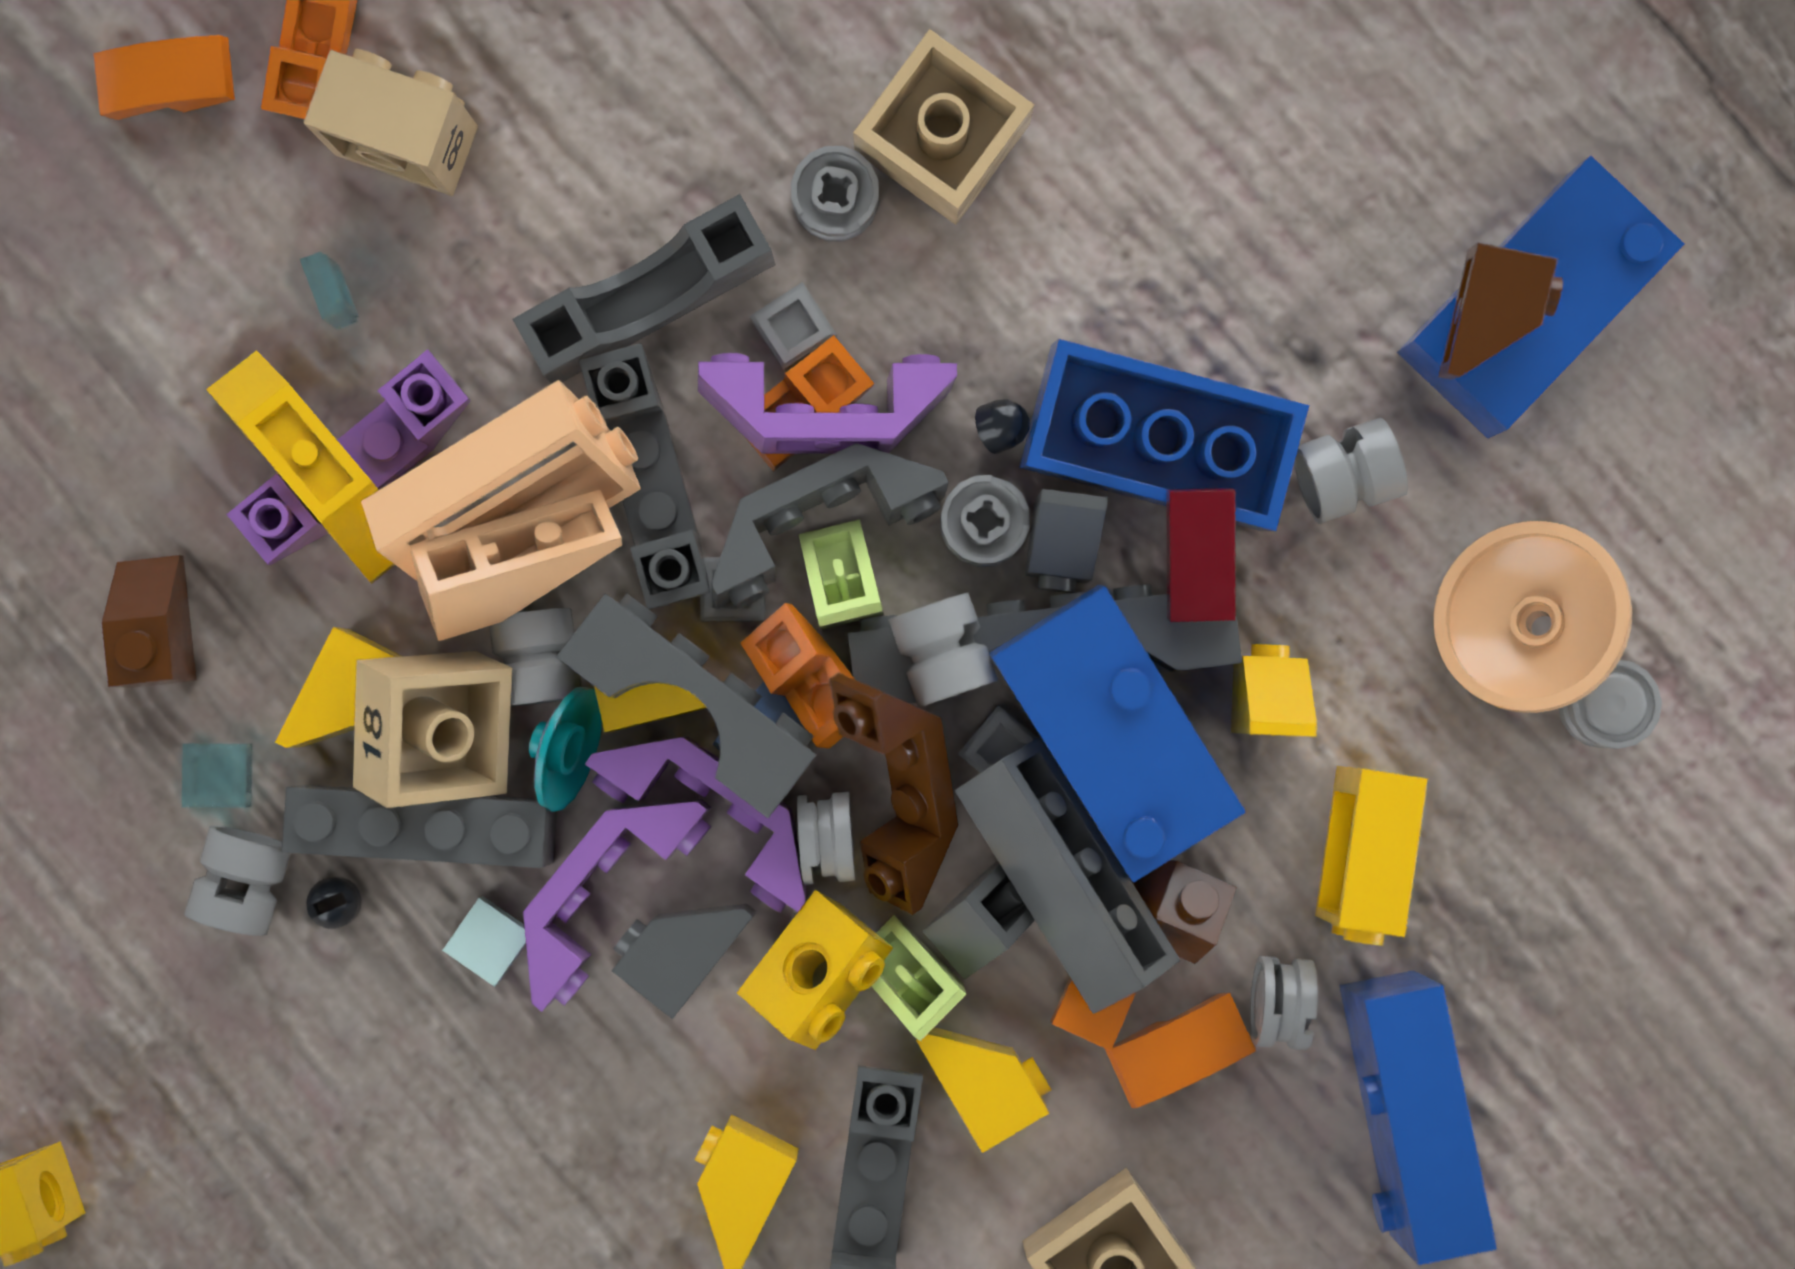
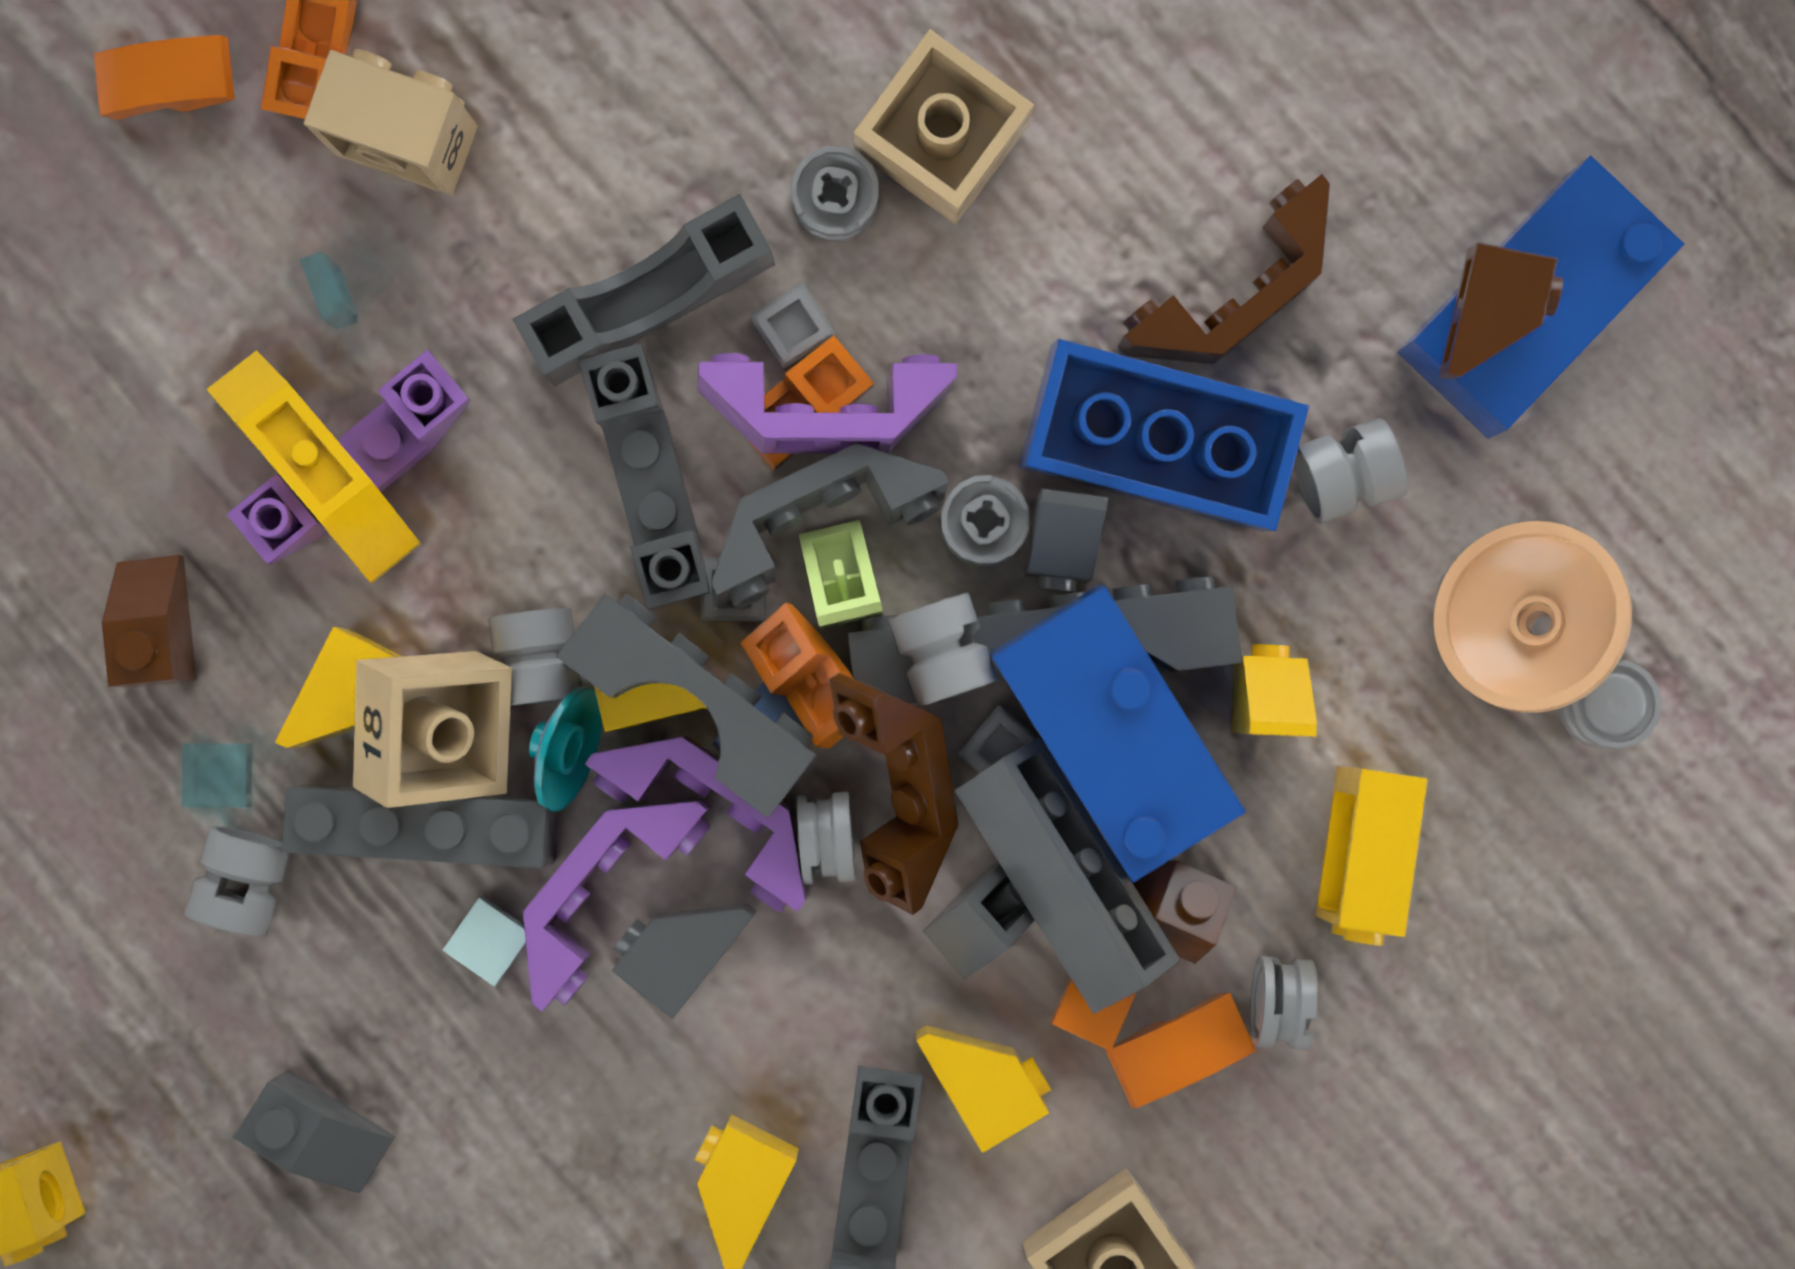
(313, 1134): none -> dark grey slope
(336, 916): black hinge -> none
(492, 456): light nougat piece -> none
(510, 562): light nougat slope -> none
(783, 983): yellow brick -> none
(915, 981): yellowish green slope -> none
(1001, 425): black hinge -> none
(1201, 555): dark red tile -> none
(1299, 232): none -> reddish brown slope
(1417, 1118): blue brick -> none

